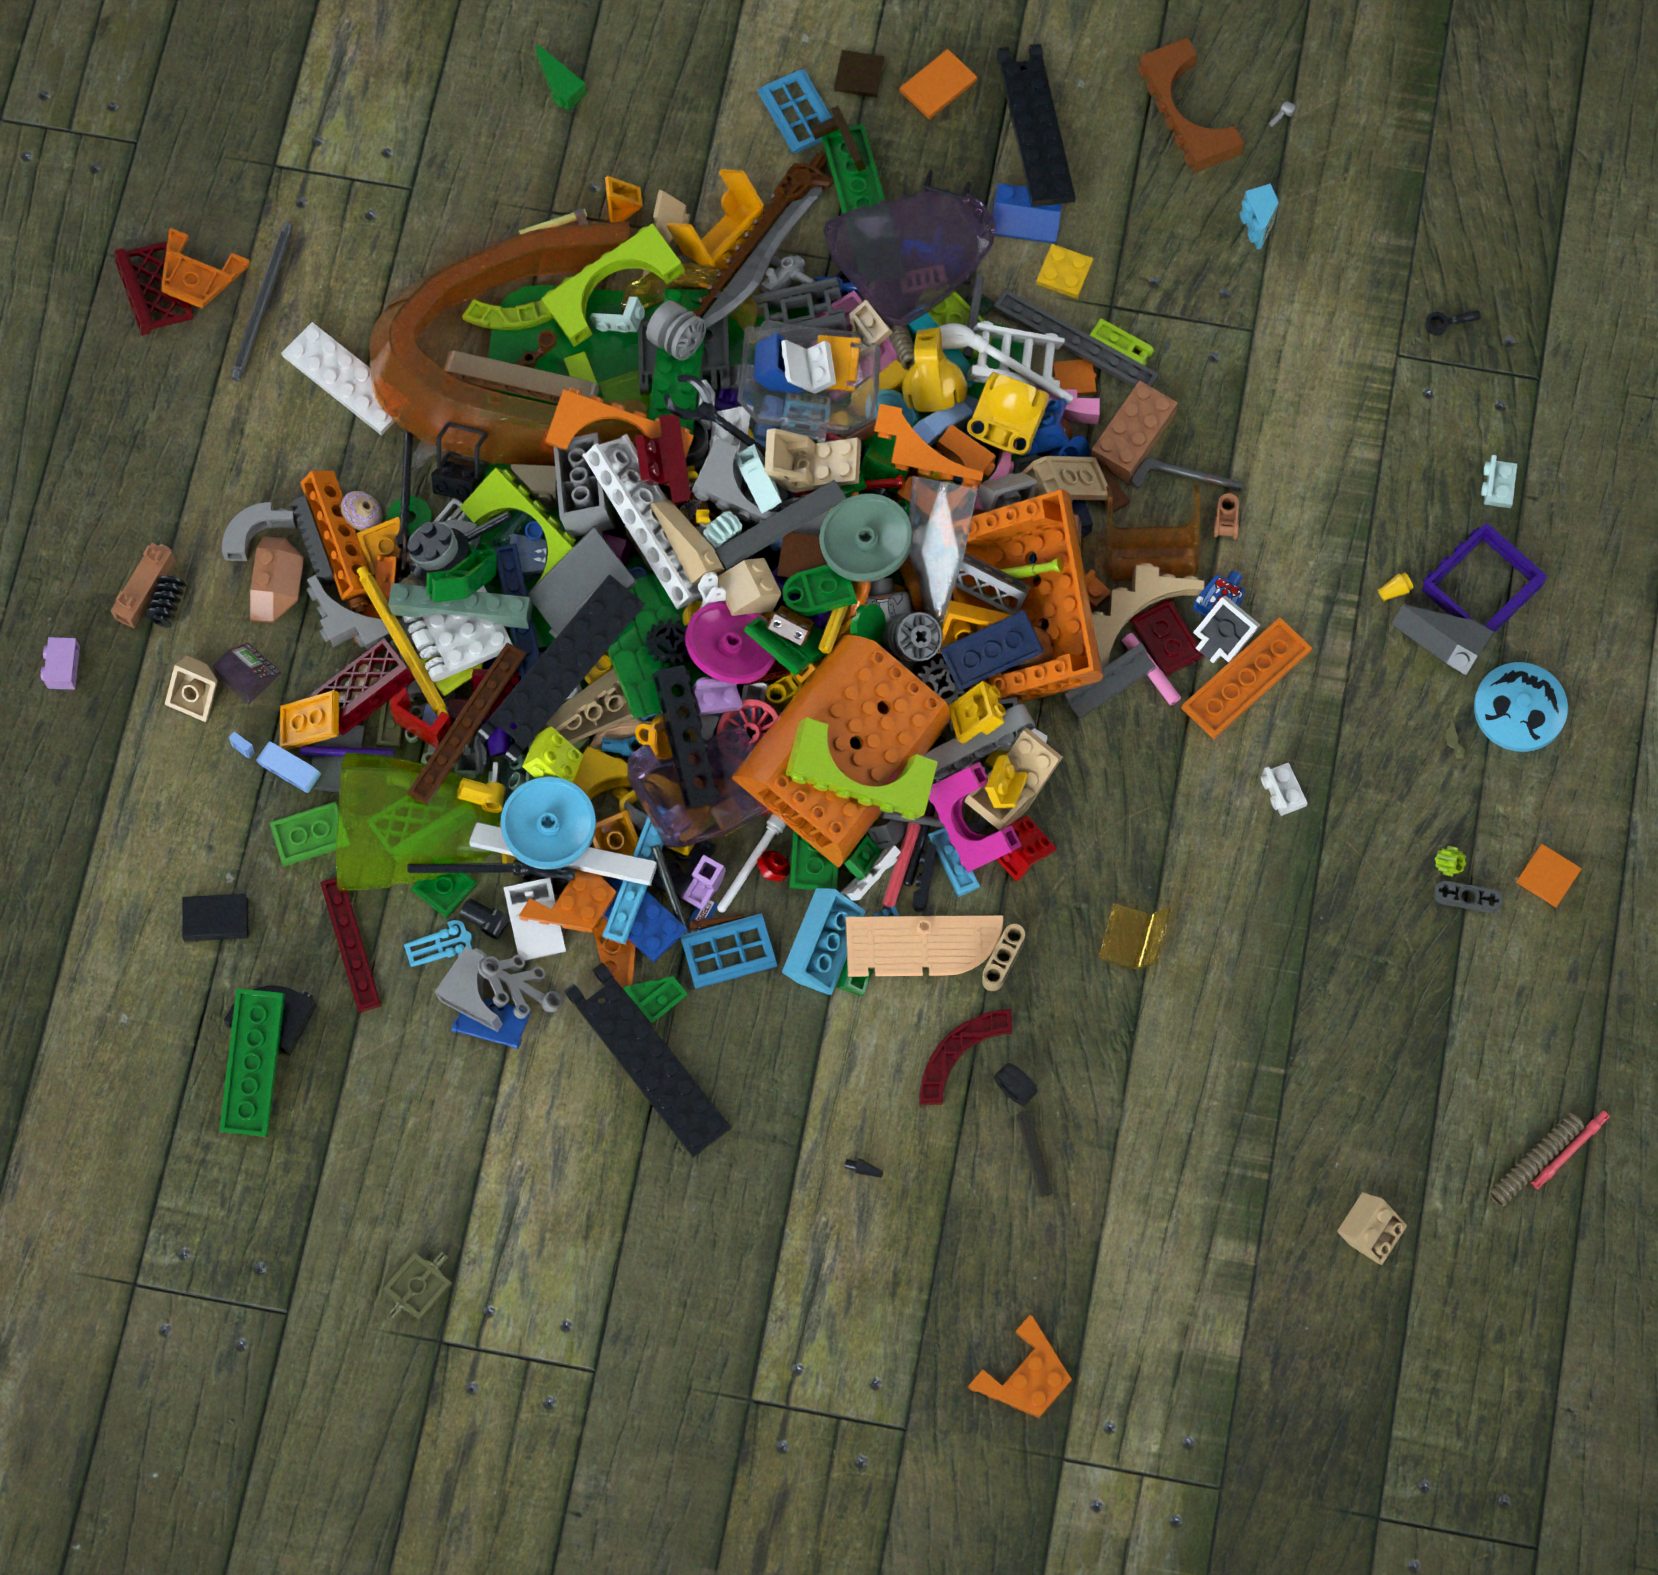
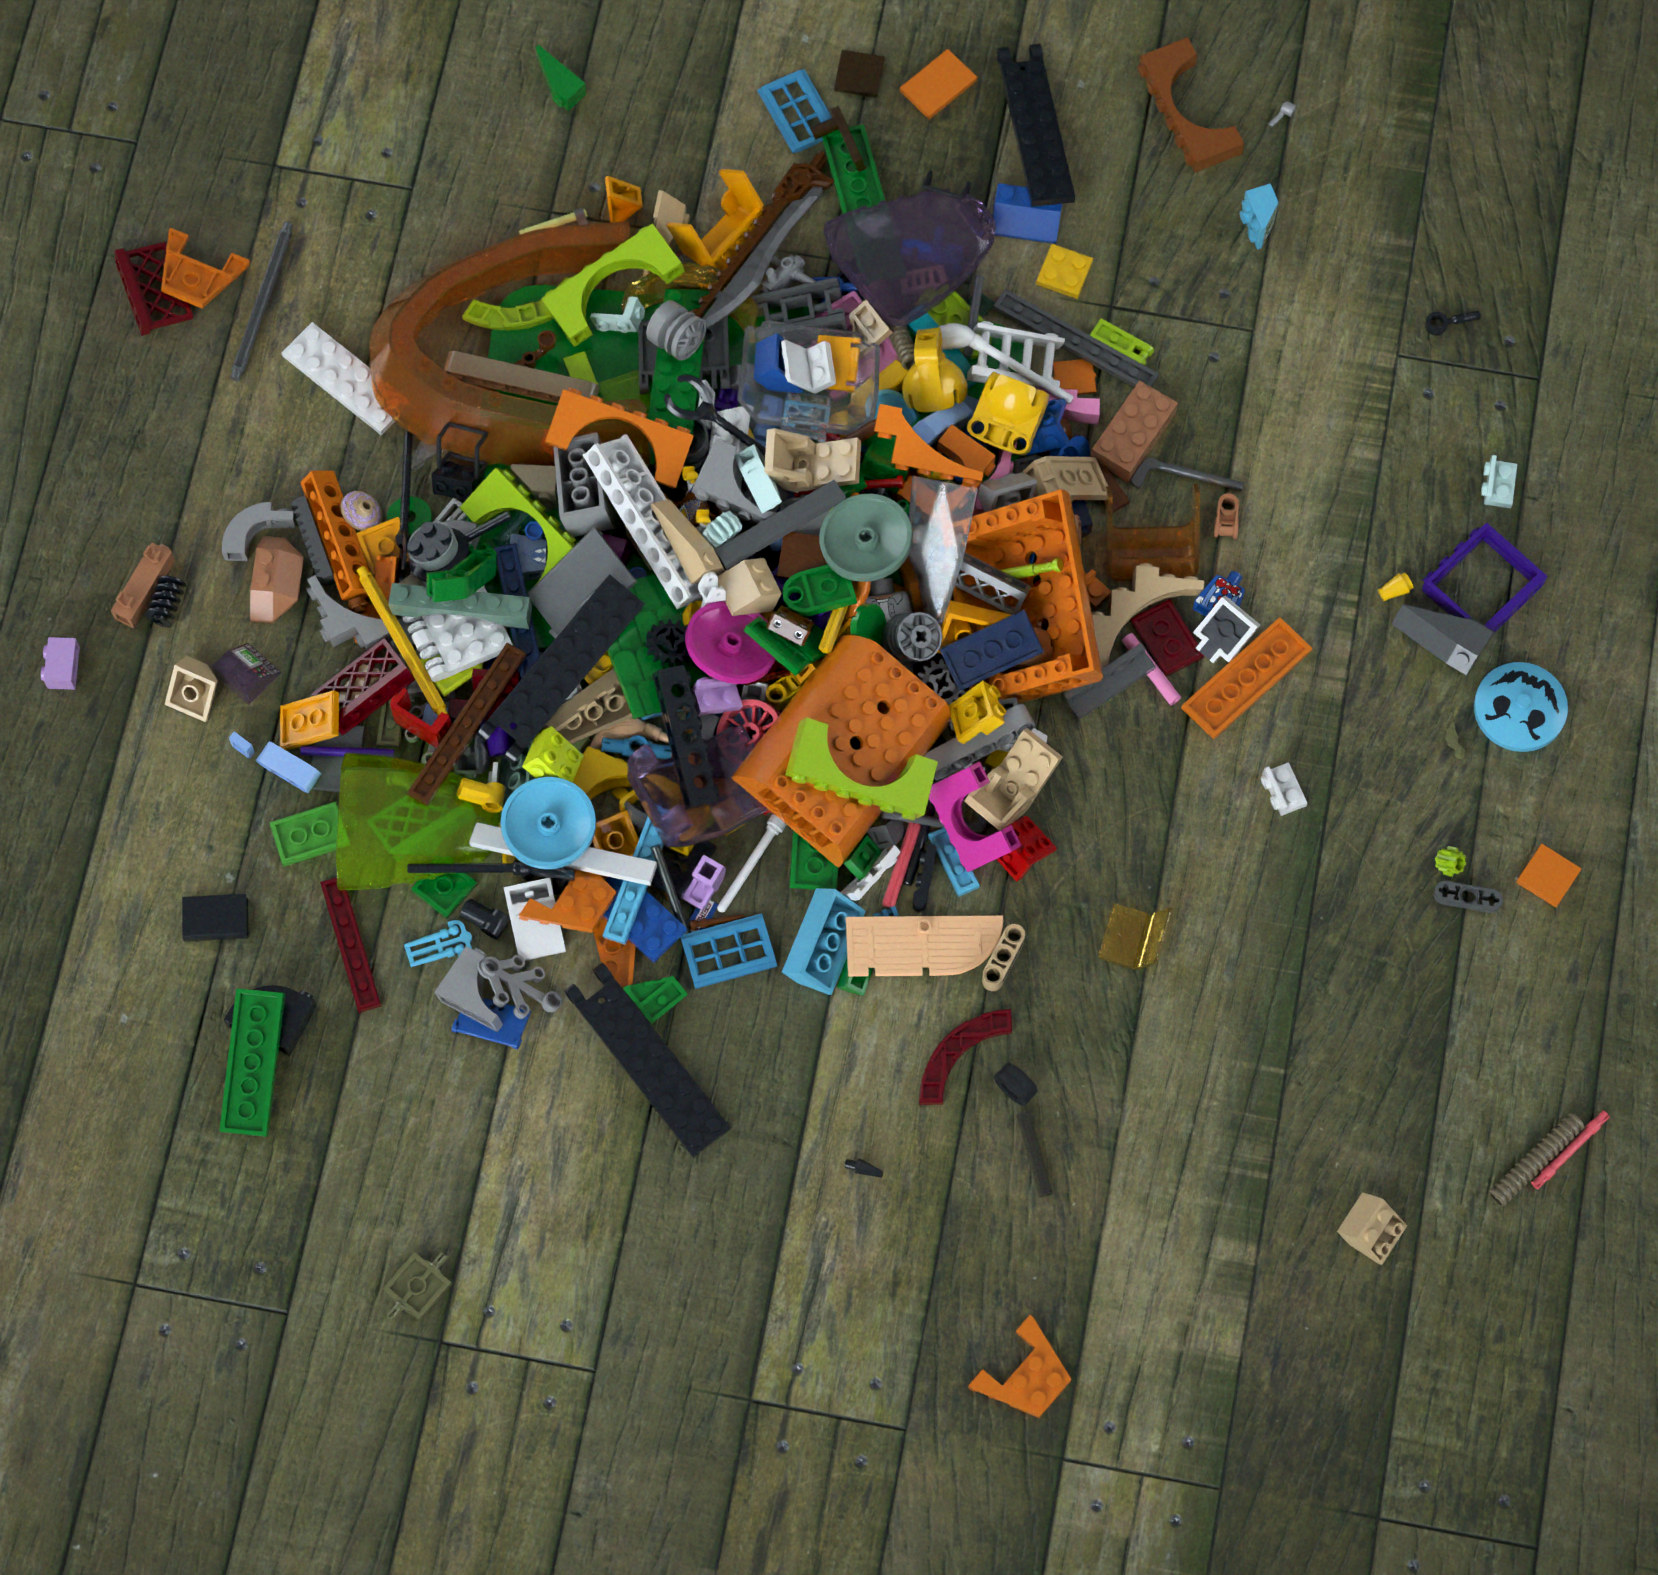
(656, 738): light orange tile -> none
(664, 460): dark red plate -> none
(773, 866): red plate -> none
(1005, 784): yellow bracket -> none

